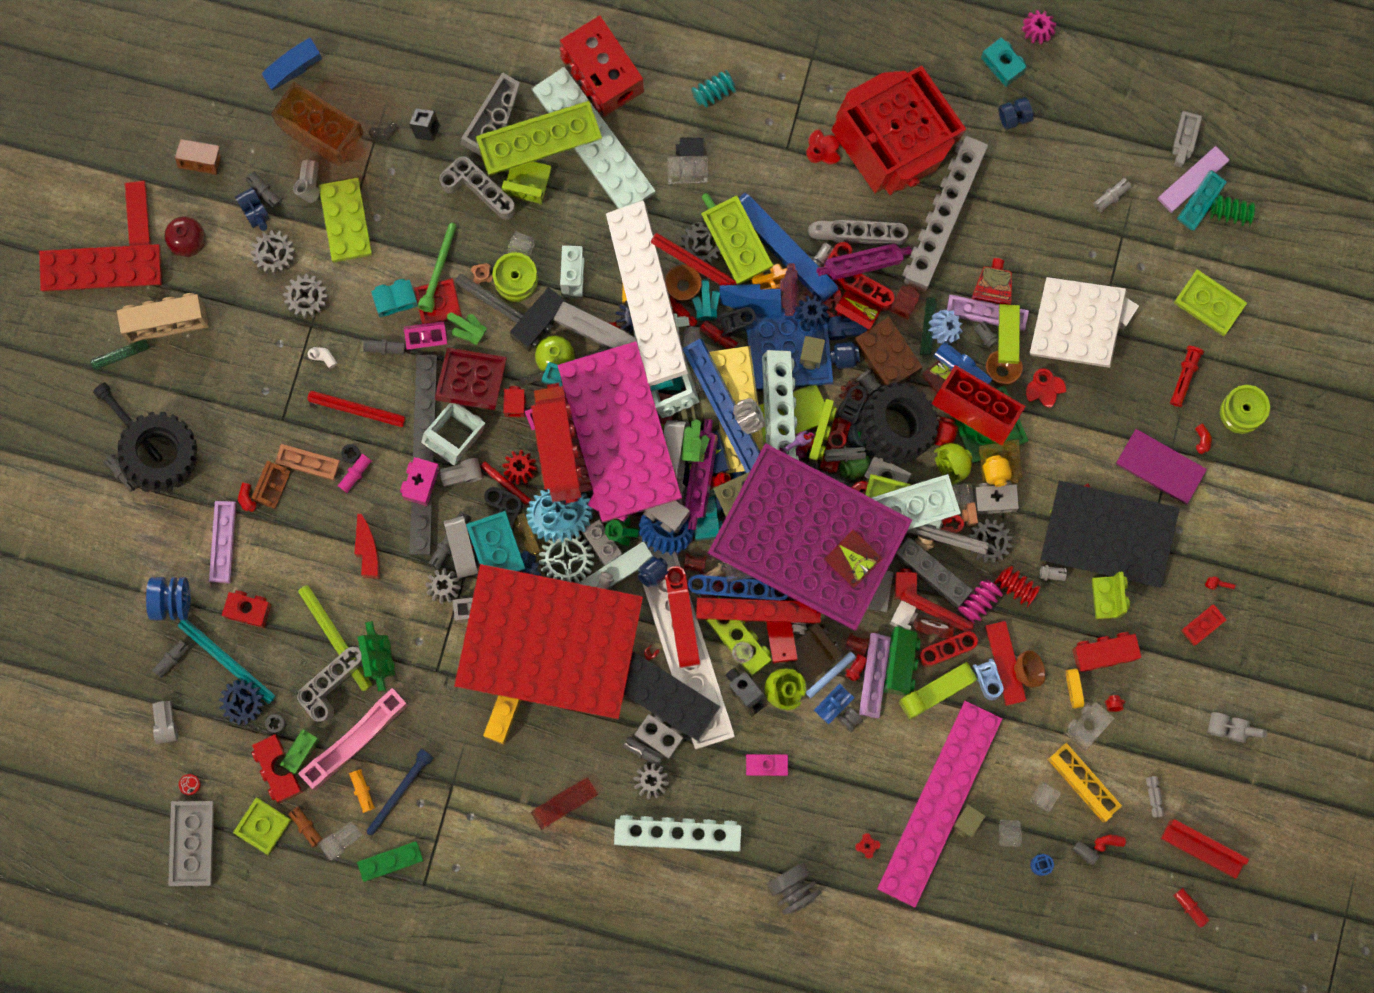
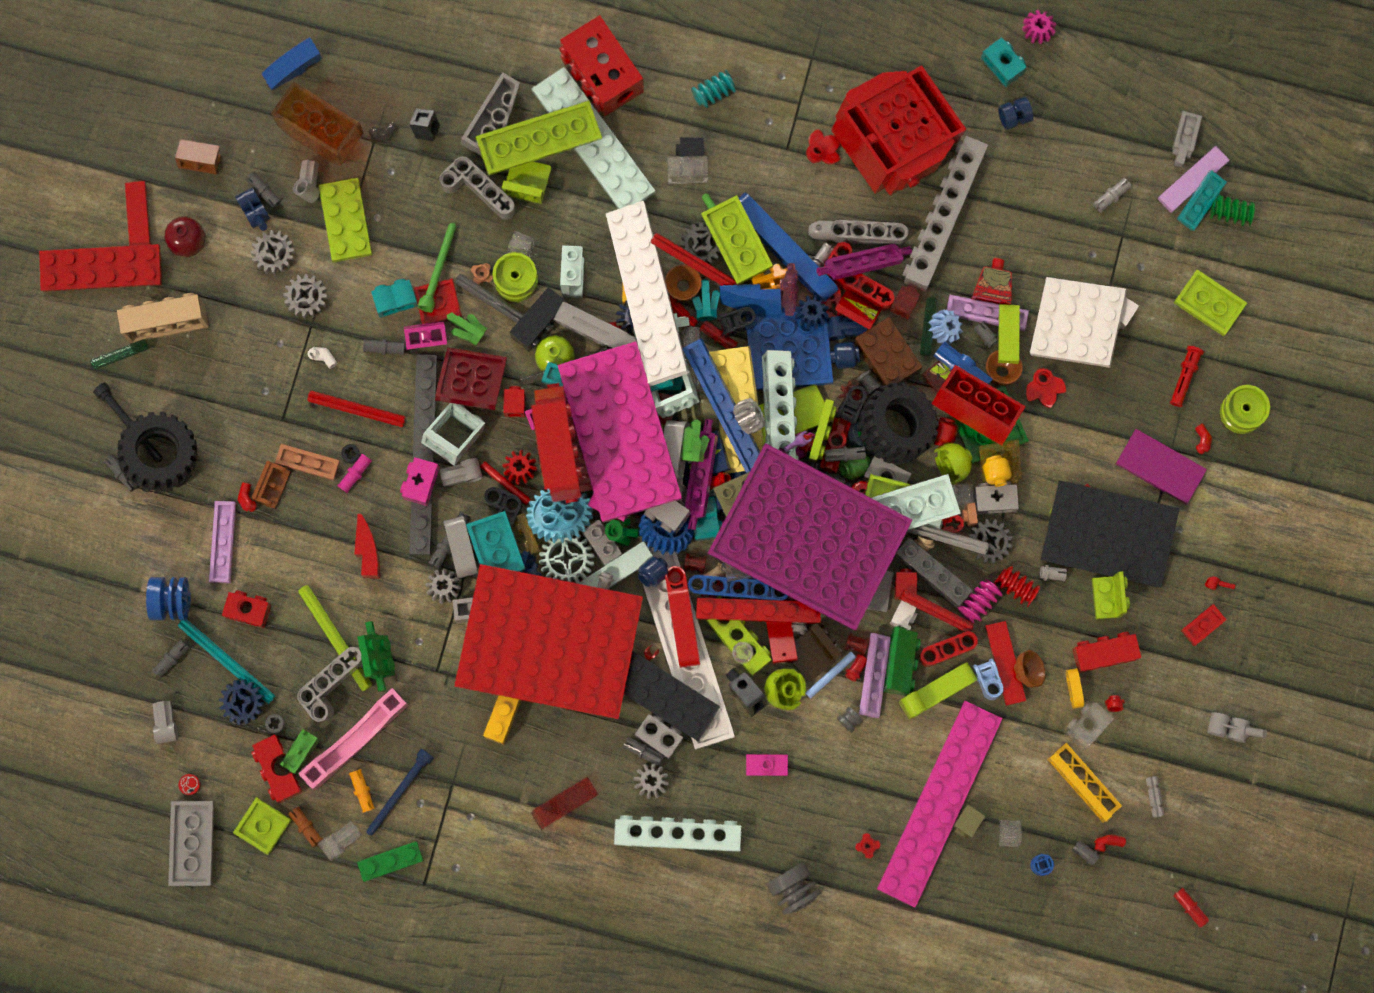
(812, 352): olive brick -> none
(834, 704): blue hips -> none
(853, 558): clear red tile -> none
(932, 626): clear red tile -> none
(1045, 797): clear brick -> none
(1204, 848): red fence -> none

